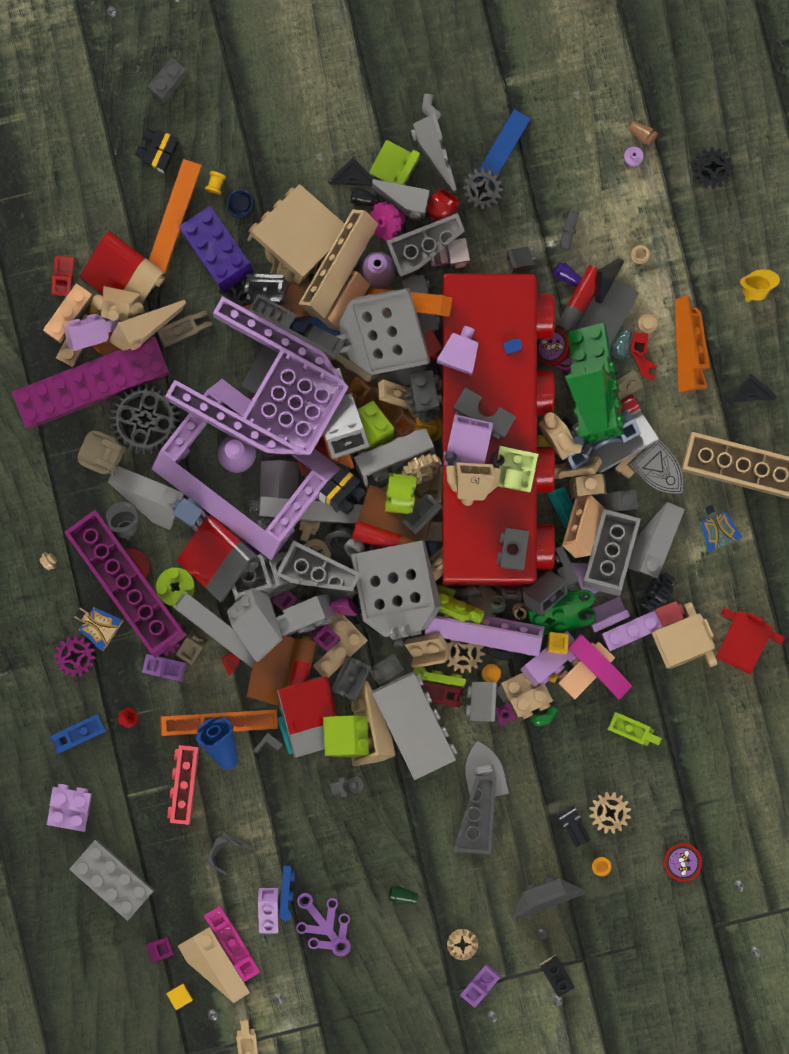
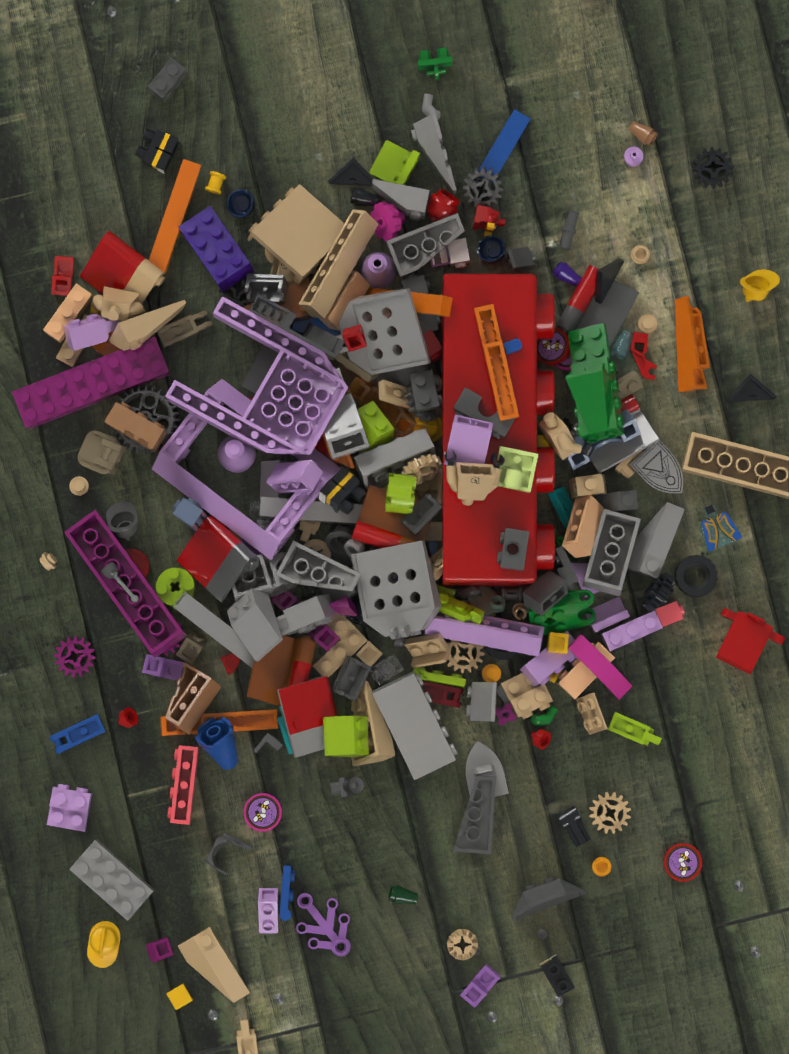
(79, 486): none -> tan plate
(98, 626): torso -> none
(103, 944): none -> yellow piece
(111, 571): none -> hinge
(136, 426): none -> medium nougat wedge
(147, 495): light grey wedge -> none
(191, 699): none -> medium nougat wedge
(232, 943): dark pink slope -> none
(262, 812): none -> tile
(294, 476): none -> lavender brick
(354, 338): none -> red slope
(369, 654): none -> tan tile
(443, 60): none -> green hips
(460, 351): lavender torso -> none
(486, 219): none -> red piece
(491, 249): none -> dark blue hair
(496, 362): none -> orange slope
(541, 738): none -> red tile
(590, 468): tan hinge -> none
(591, 713): none -> tan hinge
(681, 576): none -> black tyre
(686, 640): tan piece -> none

